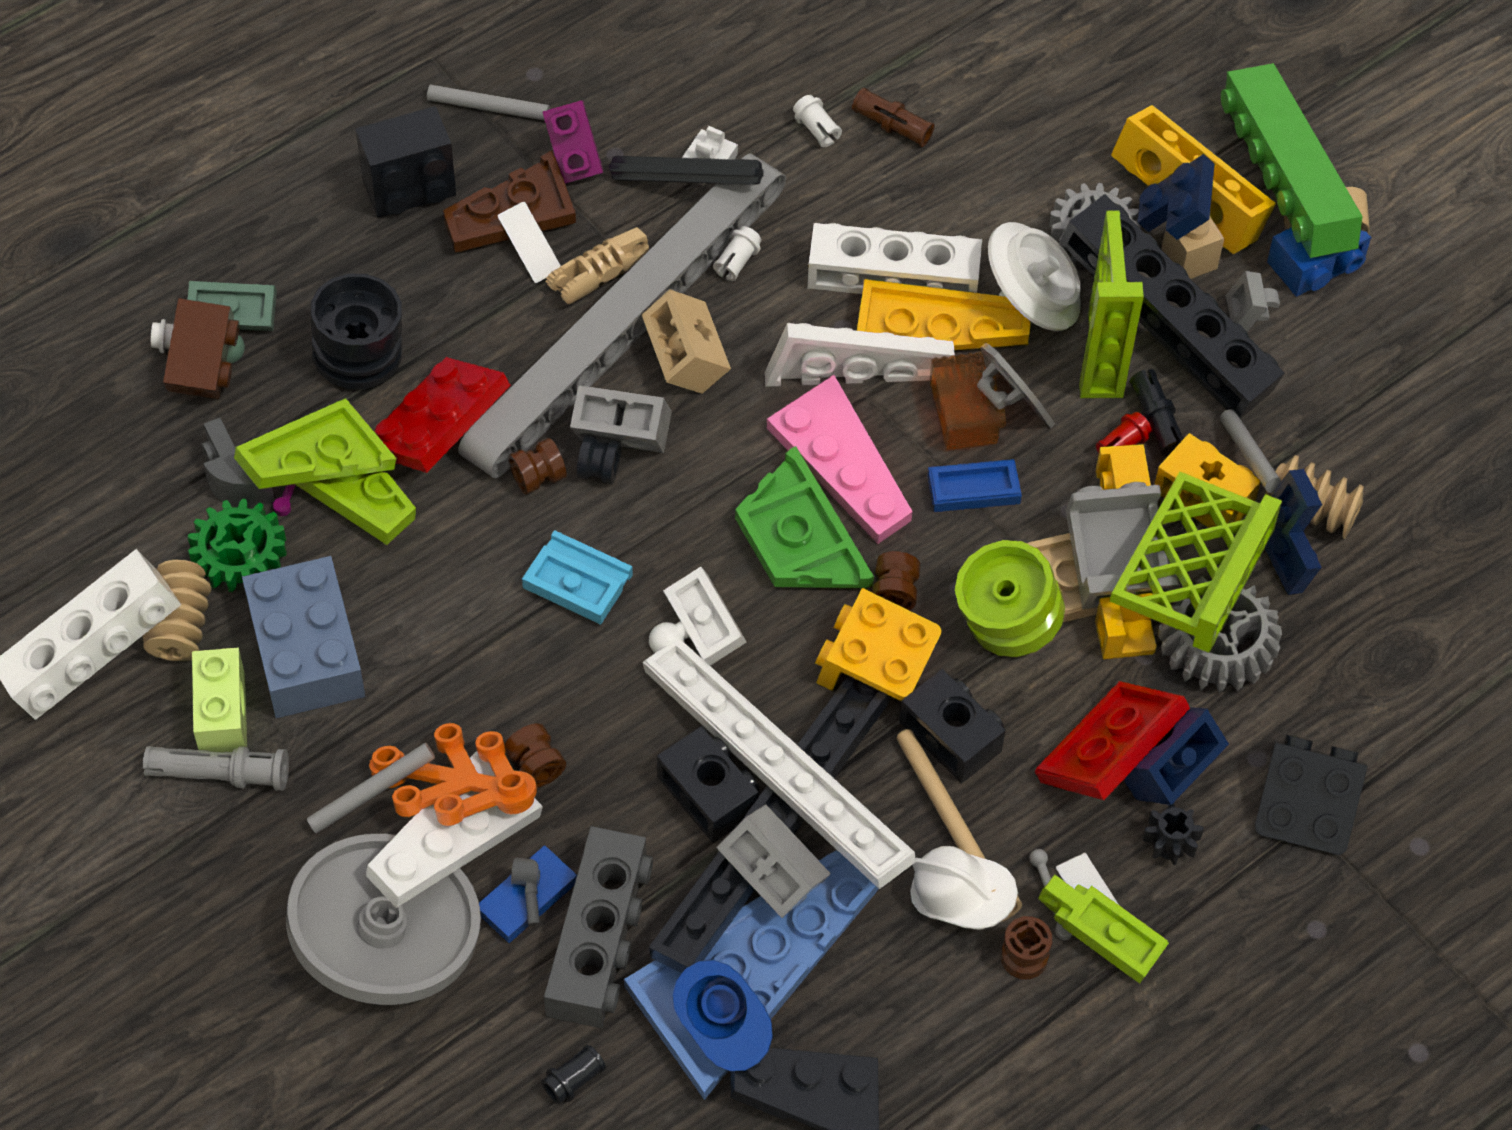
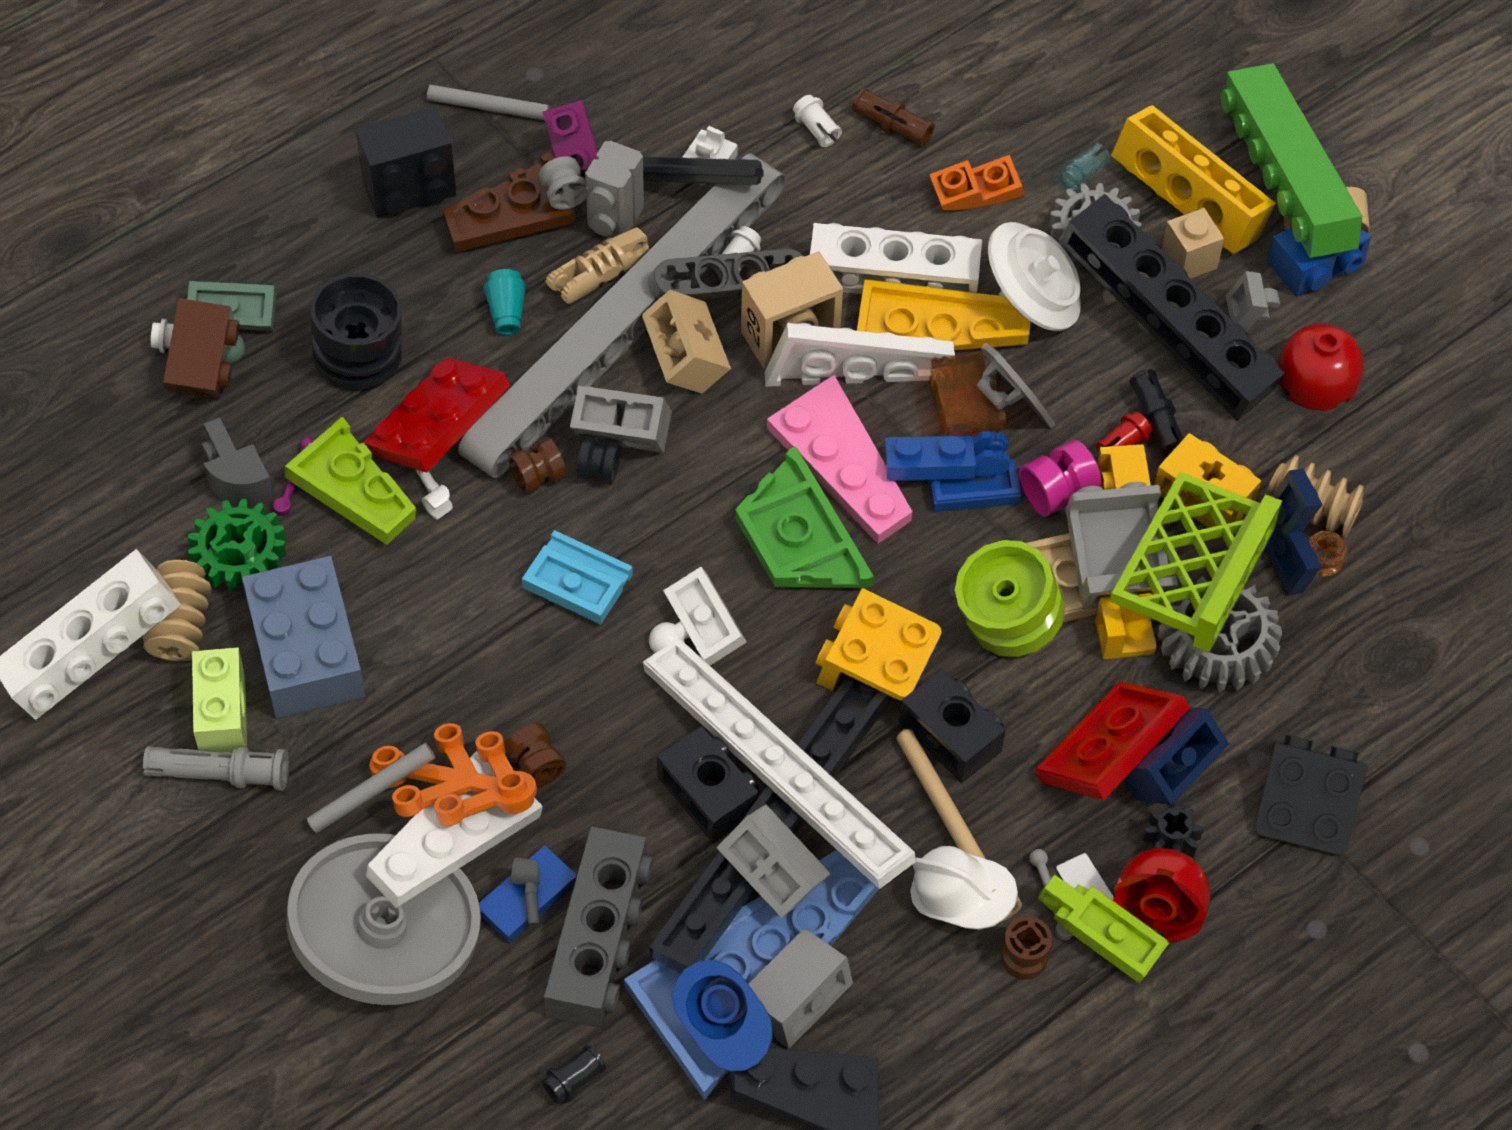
(315, 448): lime wing -> none
(437, 501): none -> white hand
(505, 300): none -> teal cone
(529, 241): white sticker -> none
(563, 183): none -> light grey wheel
(614, 189): none -> light grey brick
(724, 265): none -> dark grey beam
(792, 293): none -> tan brick
(801, 985): none -> light grey panel
(896, 576): reddish brown wheel -> none
(946, 456): none -> blue hinge
(970, 188): none -> orange slope
(1053, 479): none -> dark pink wheel
(1079, 170): none -> clear light blue pin
(1111, 318): lime fence -> none
(1165, 892): none -> red cylinder
(1179, 199): dark blue plate -> none
(1250, 450): light grey bar -> none
(1321, 366): none -> red cylinder
(1332, 542): none -> clear orange bush

